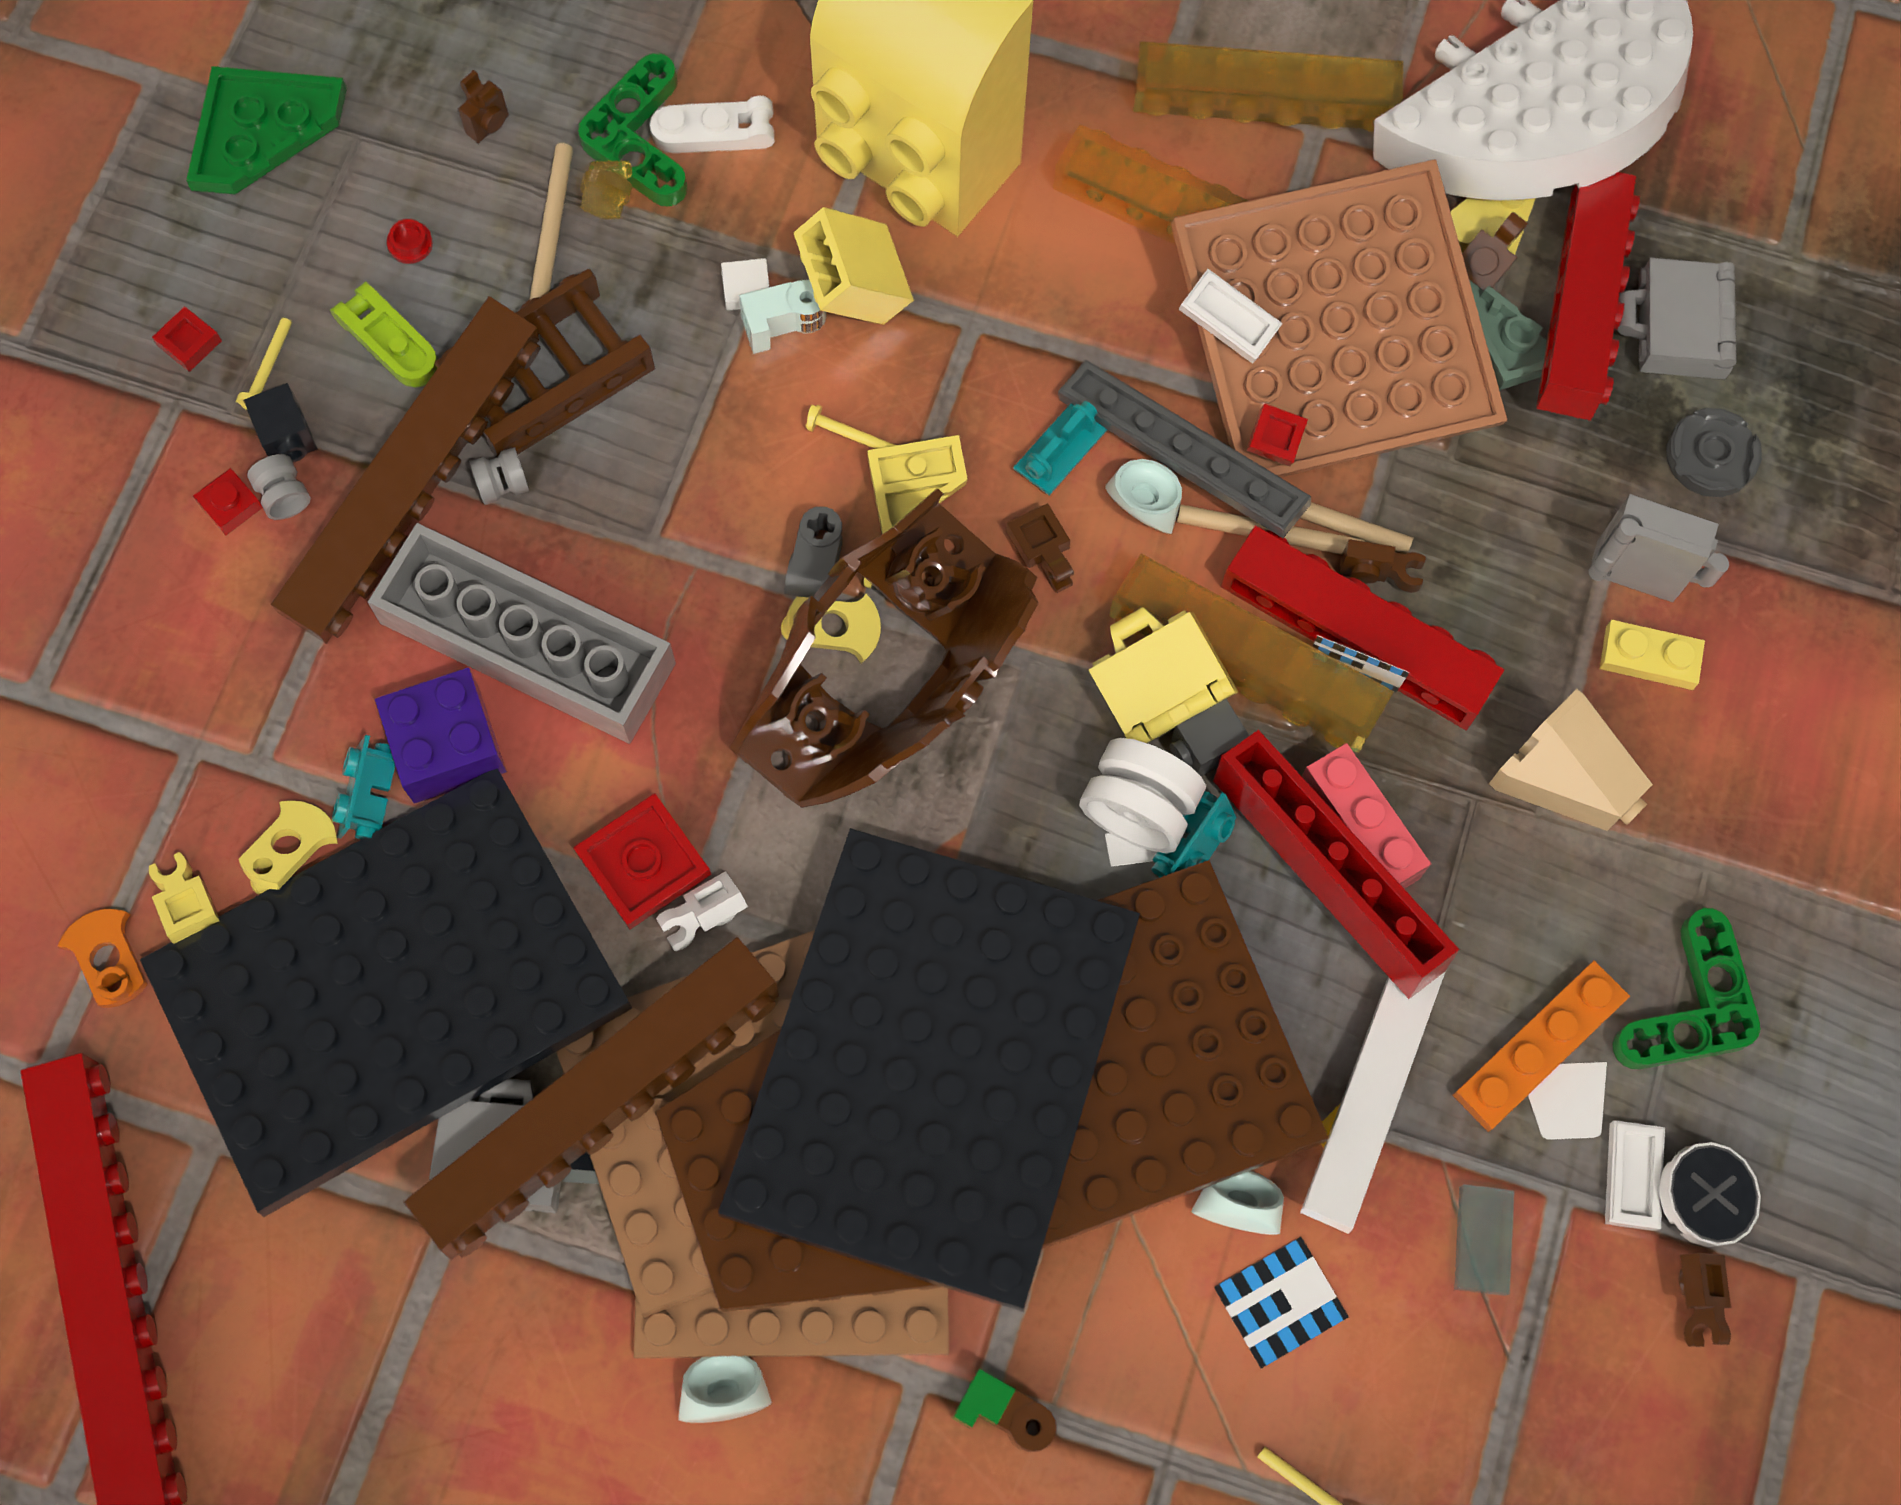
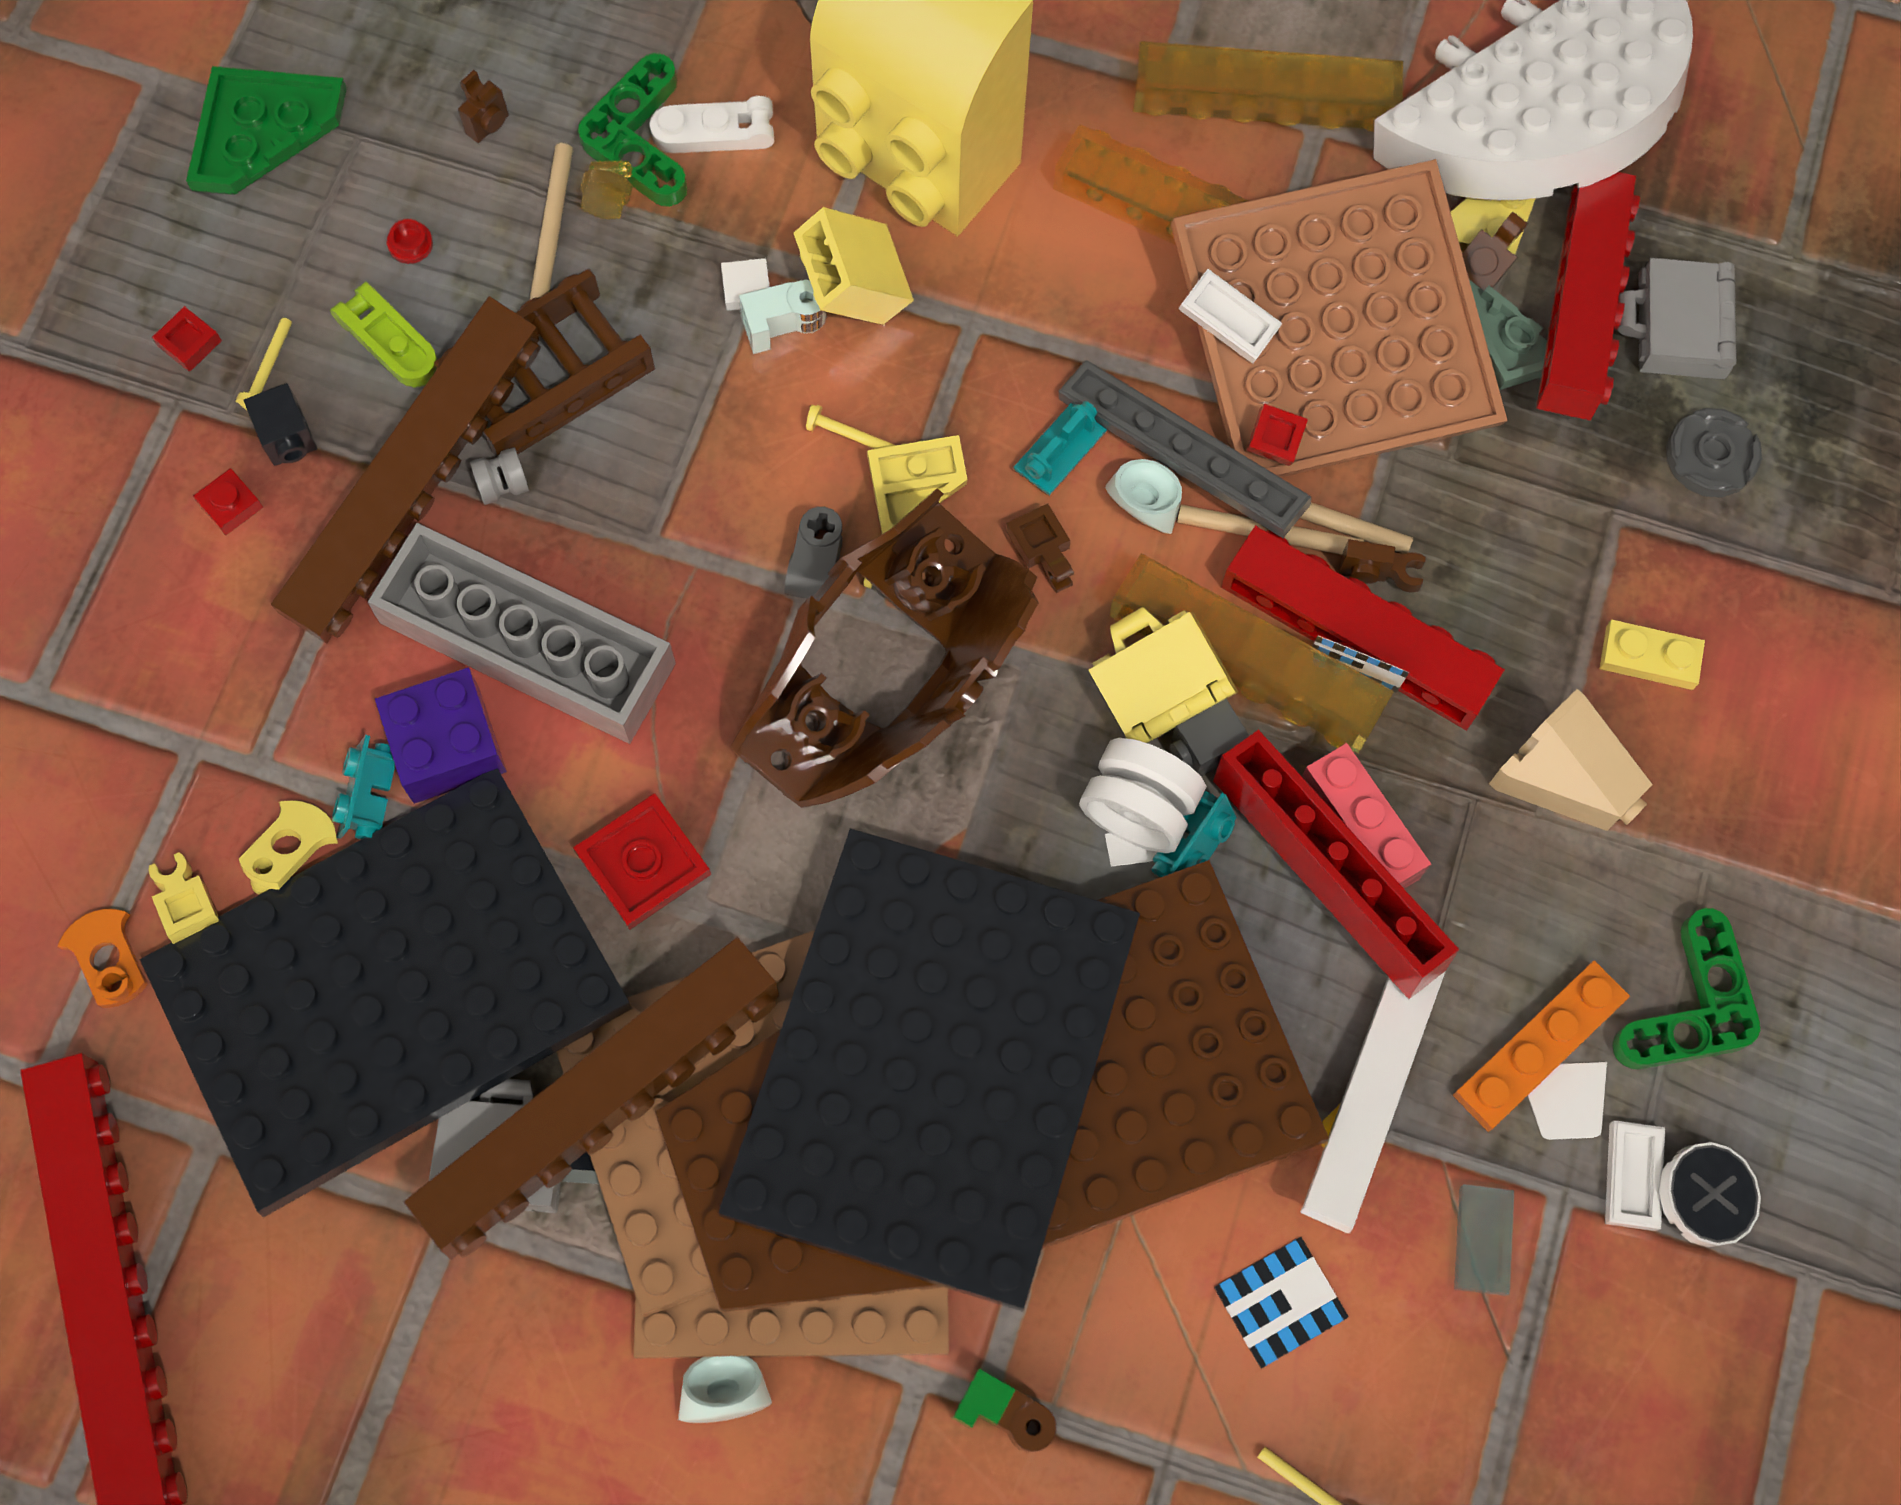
(277, 483): light grey wheel -> none
(705, 906): white plate -> none
(861, 625): light yellow piece -> none
(1243, 1203): light aqua piece -> none
(1657, 550): light grey piece -> none
(1707, 1291): reddish brown plate -> none

